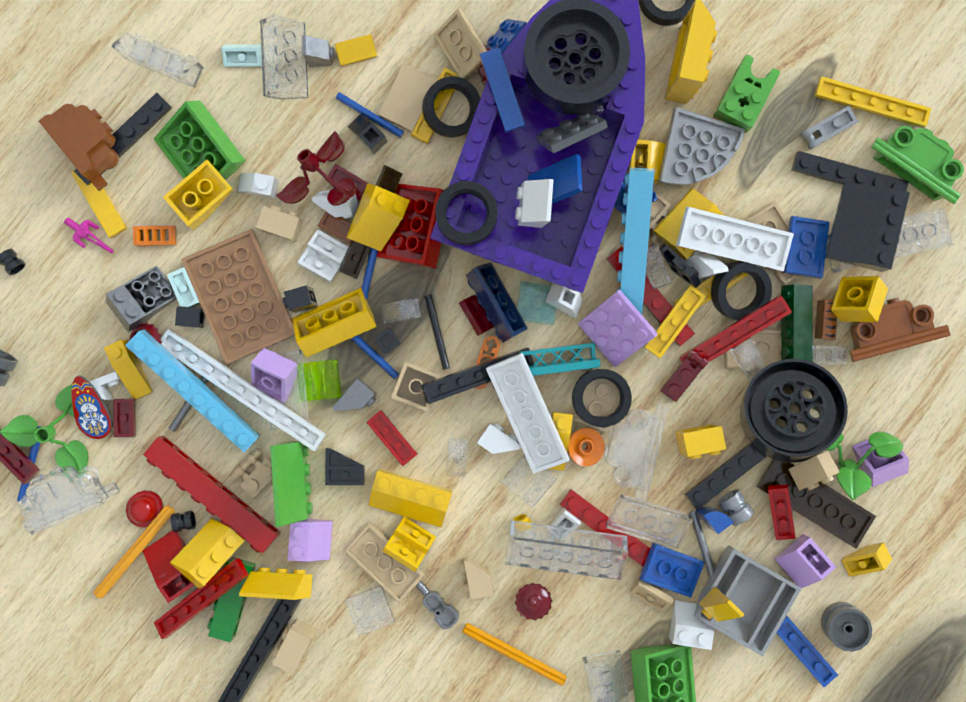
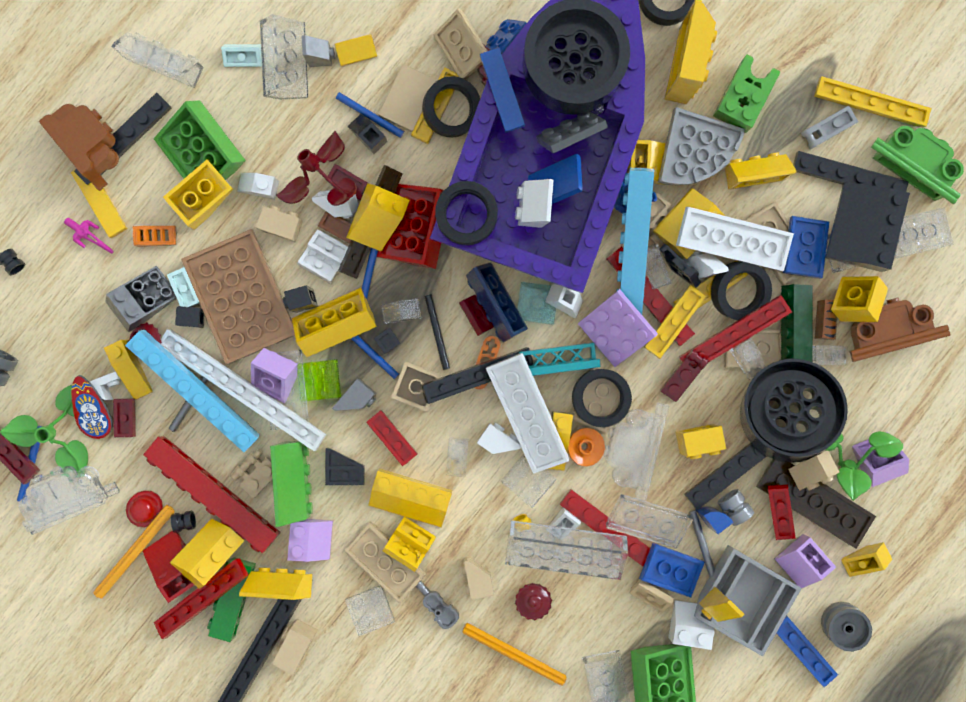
(758, 170): none -> yellow slope

